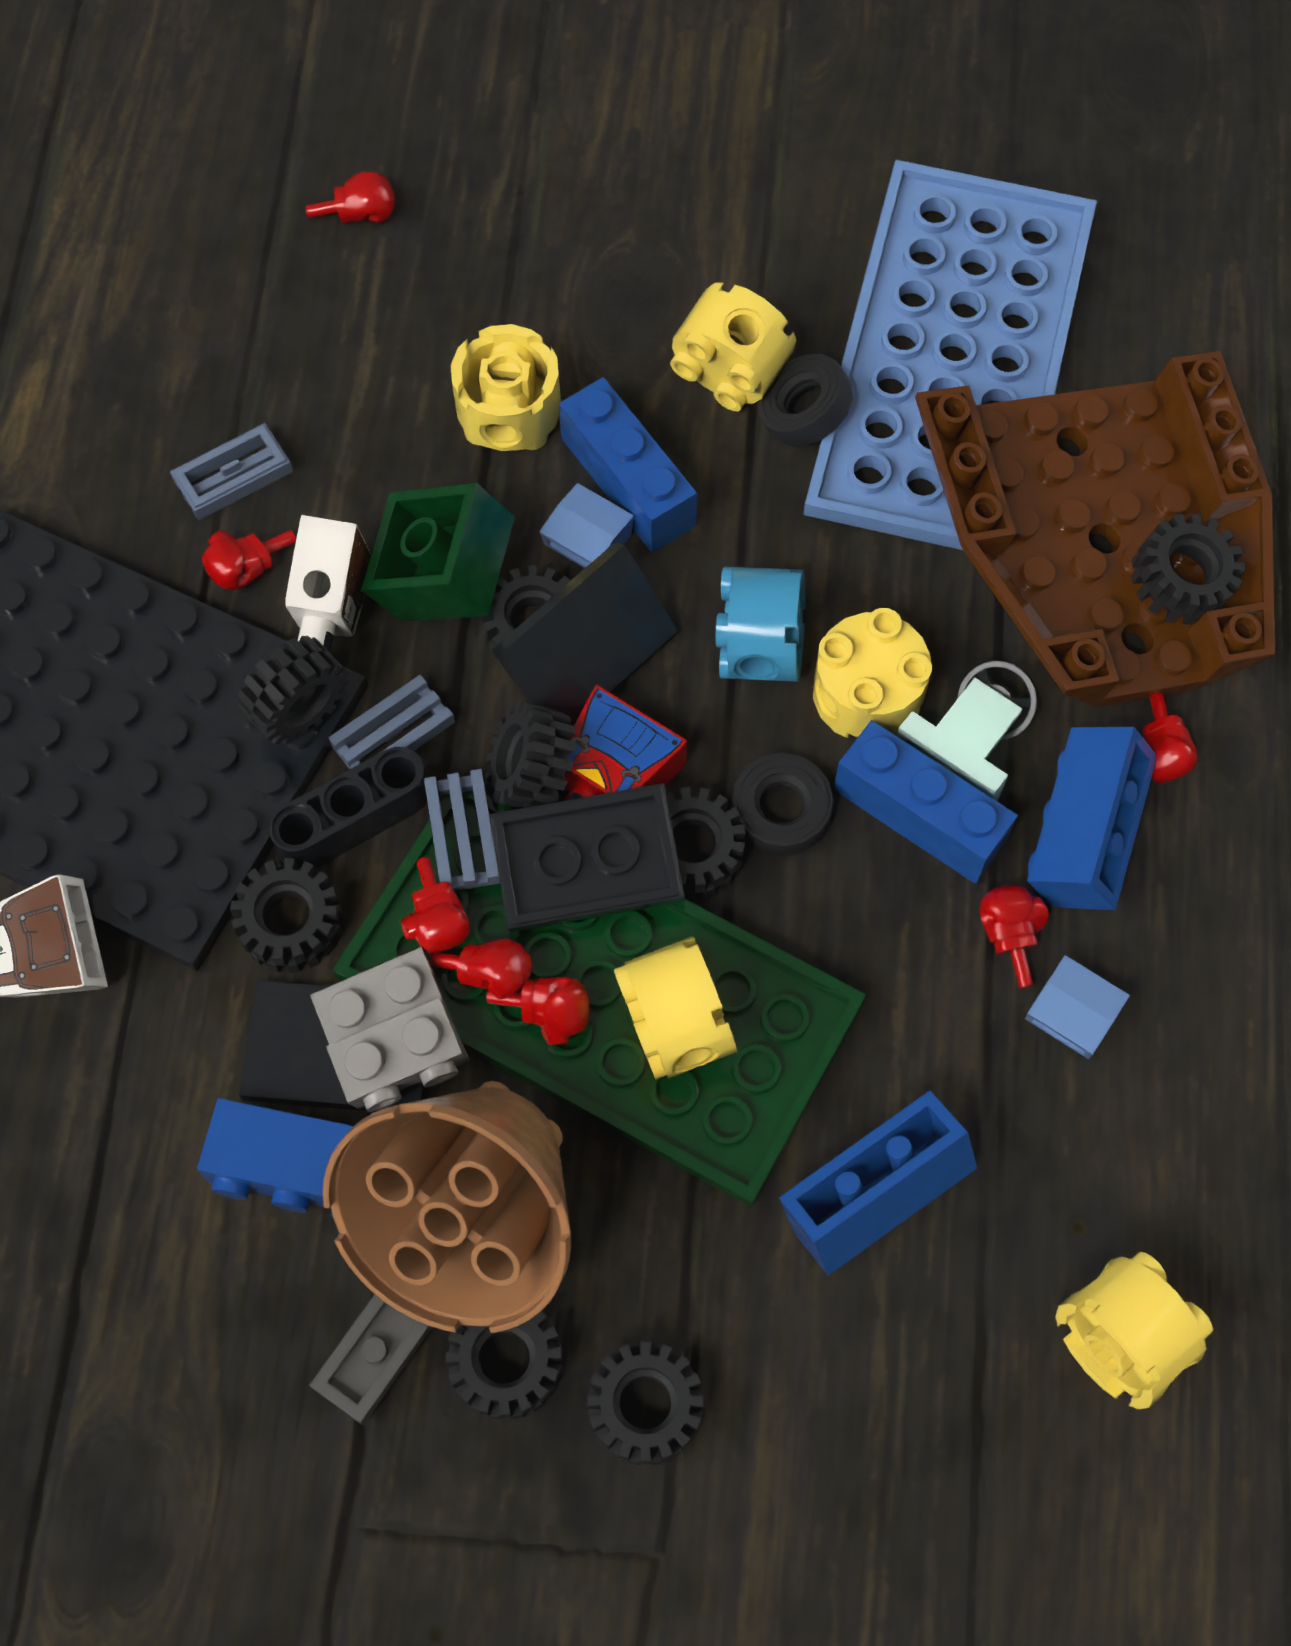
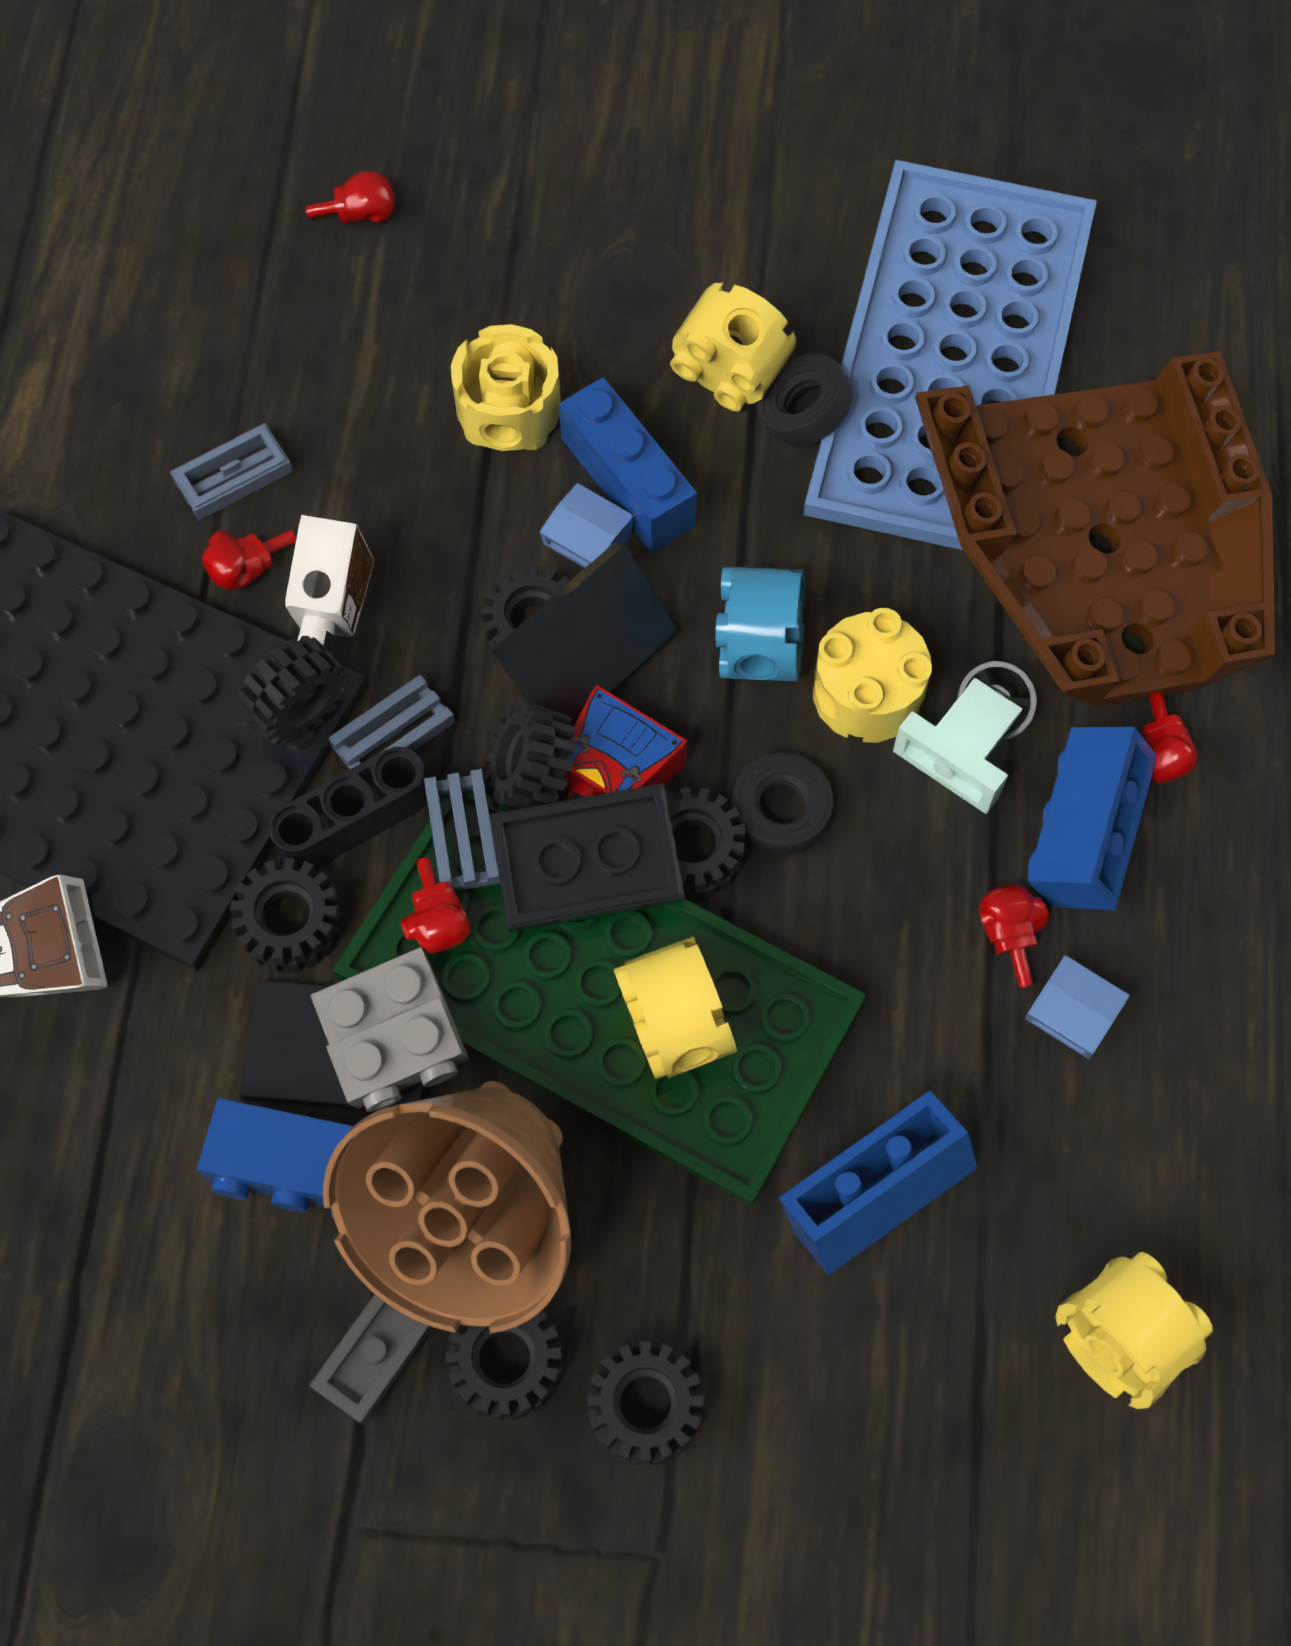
(438, 553): dark green brick -> none
(494, 965): red piece -> none
(554, 1003): red piece -> none
(924, 801): blue brick -> none
(1205, 548): black tyre -> none

